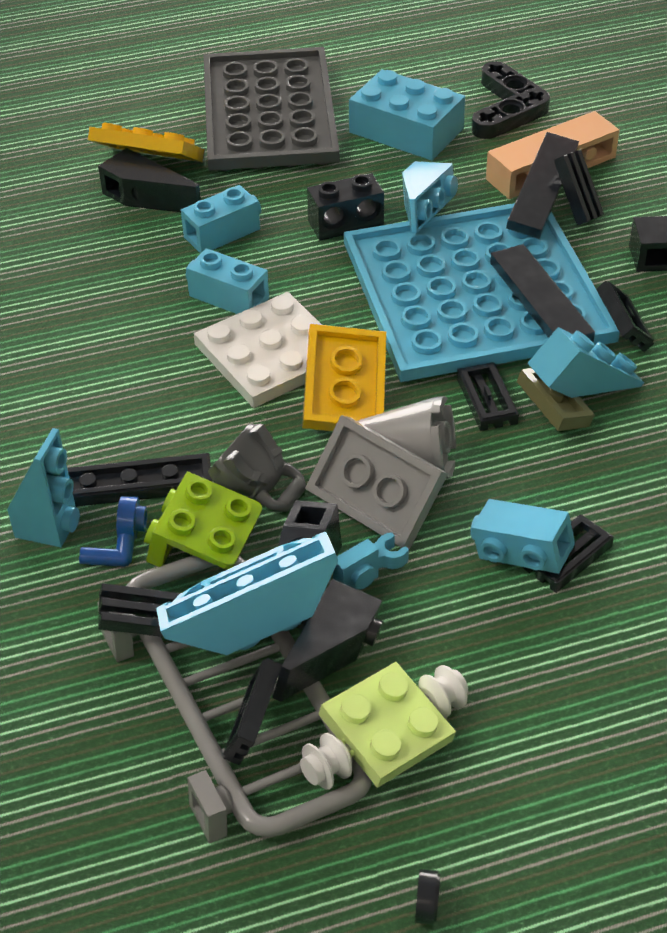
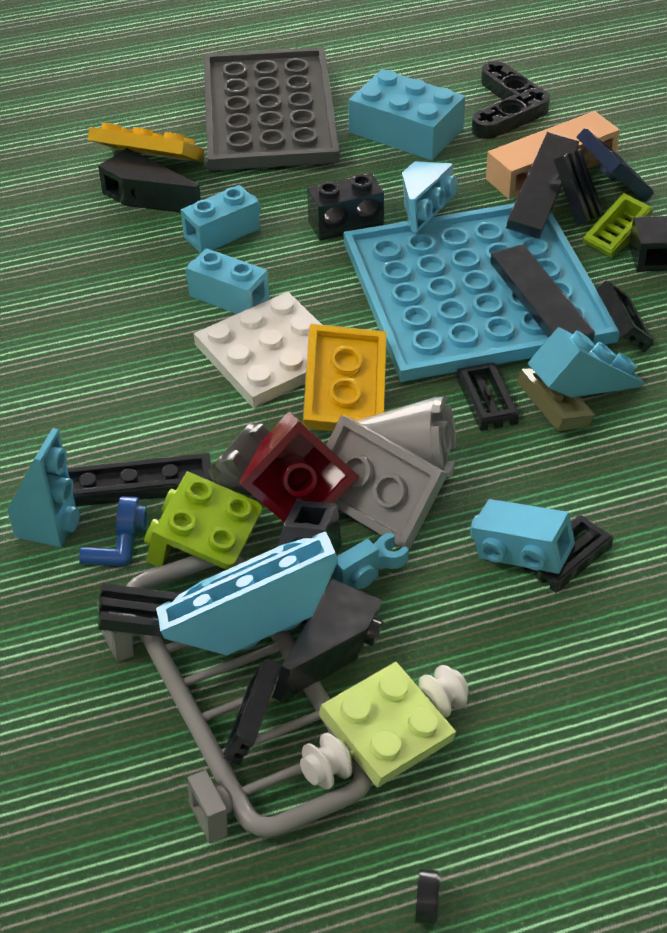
(293, 467): none -> dark red slope
(614, 166): none -> dark blue plate
(624, 207): none -> lime slope

